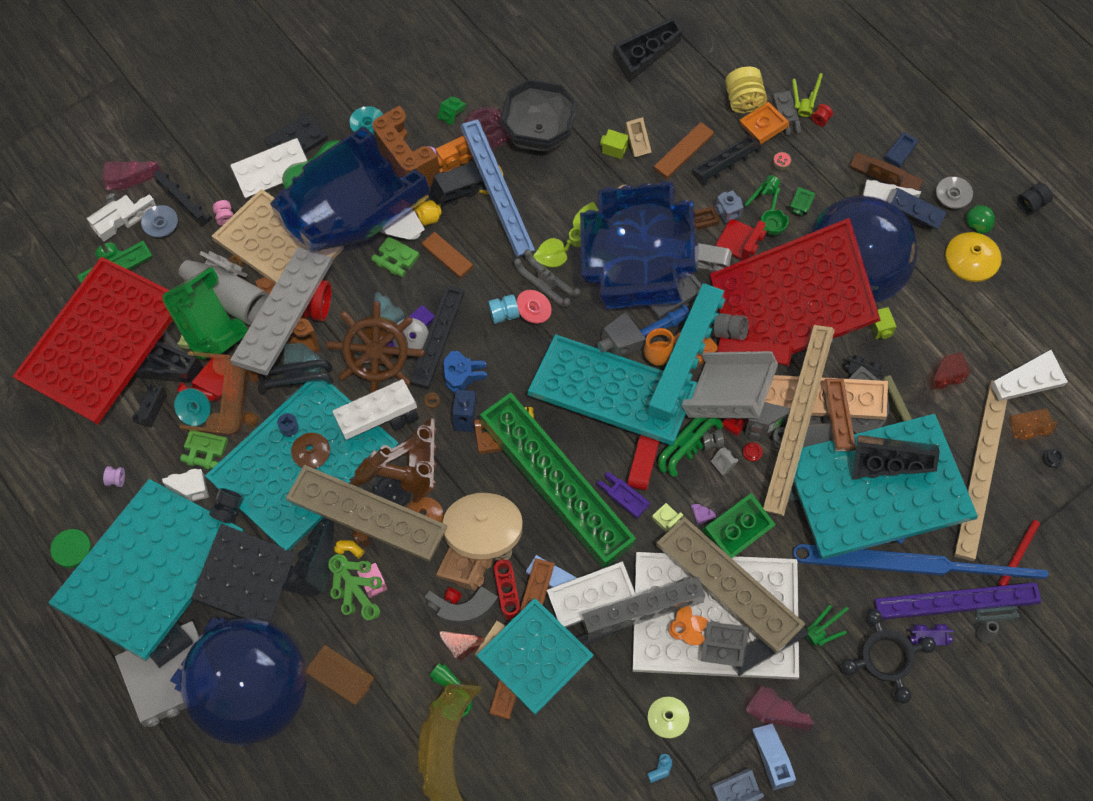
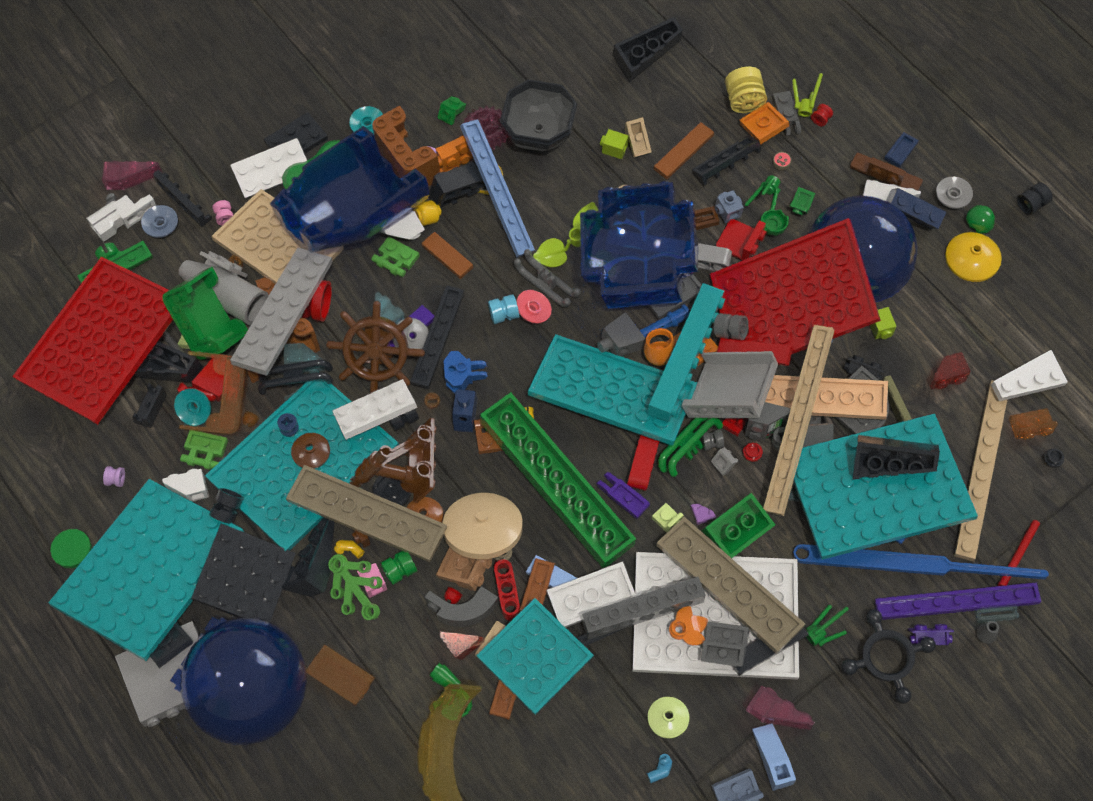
(398, 567): none -> green wheel
(839, 415): dark orange tile -> none

